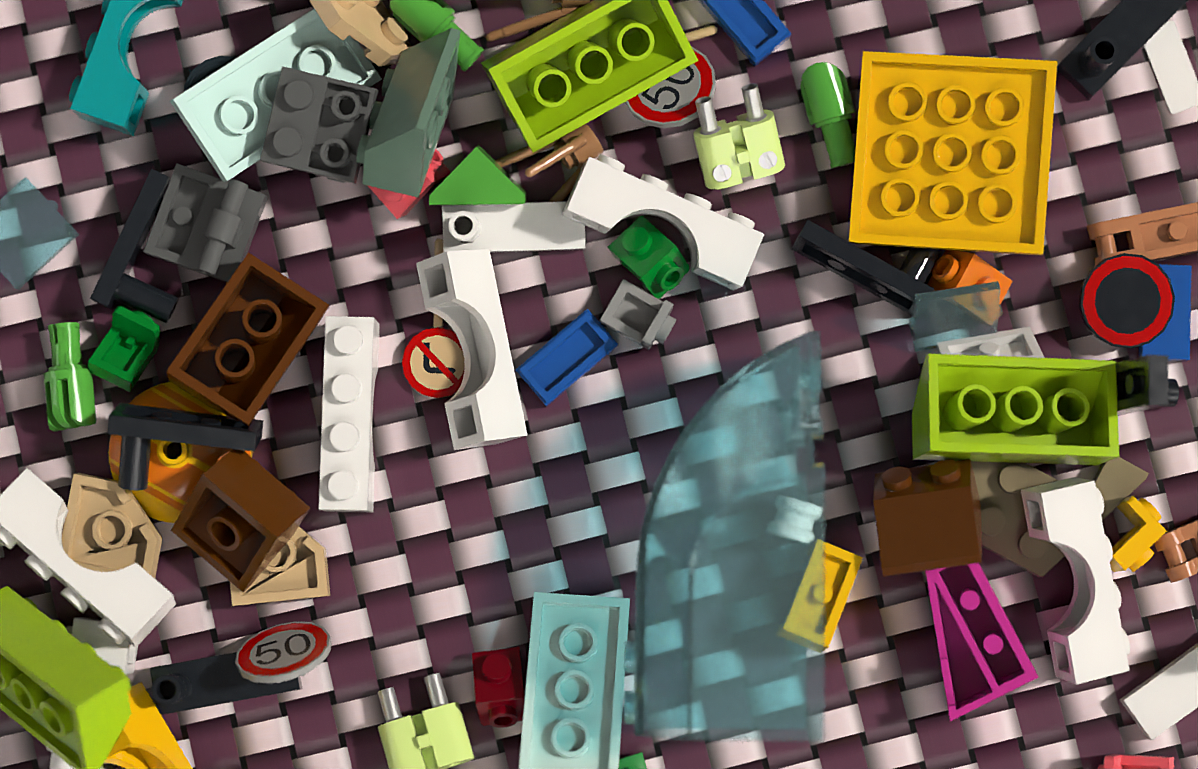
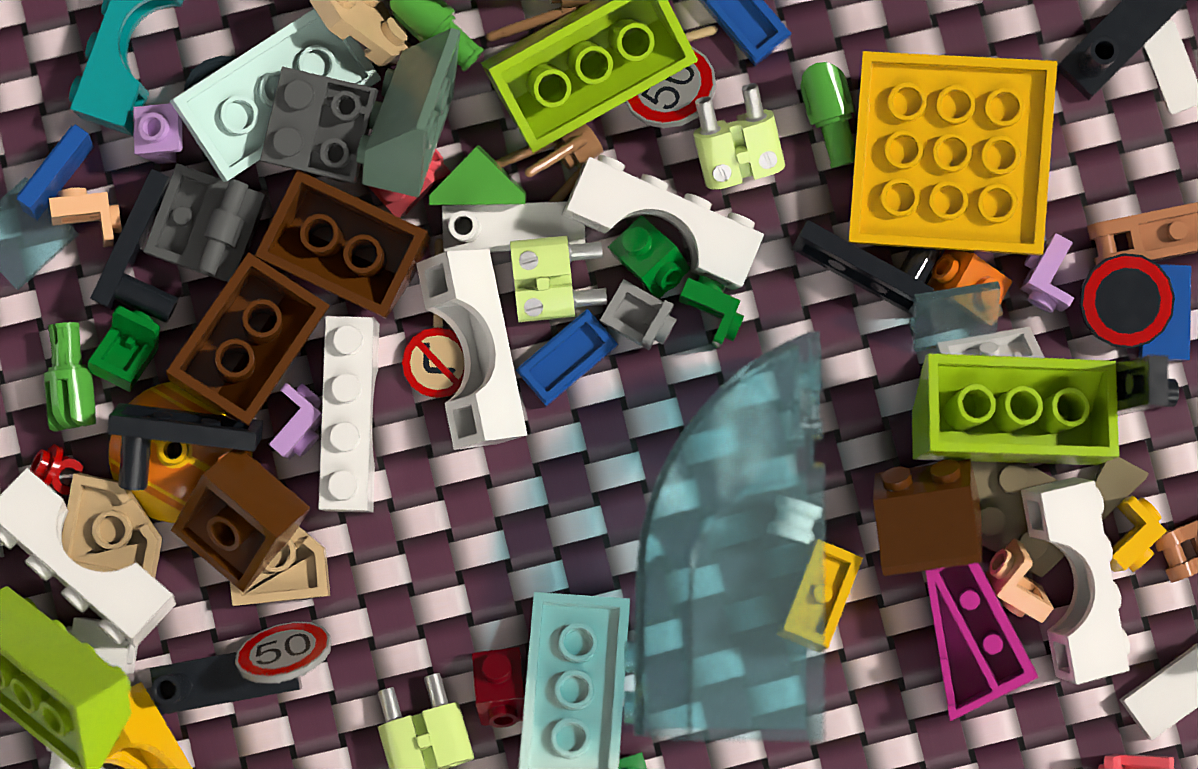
(49, 464): none -> red plate
(55, 171): none -> blue tile
(77, 206): none -> light nougat bracket
(157, 133): none -> lavender bracket
(299, 432): none -> lavender bracket
(343, 244): none -> reddish brown slope
(545, 279): none -> yellowish green piece
(710, 298): none -> green bracket
(1011, 585): none -> light nougat bracket
(1042, 271): none -> lavender bracket

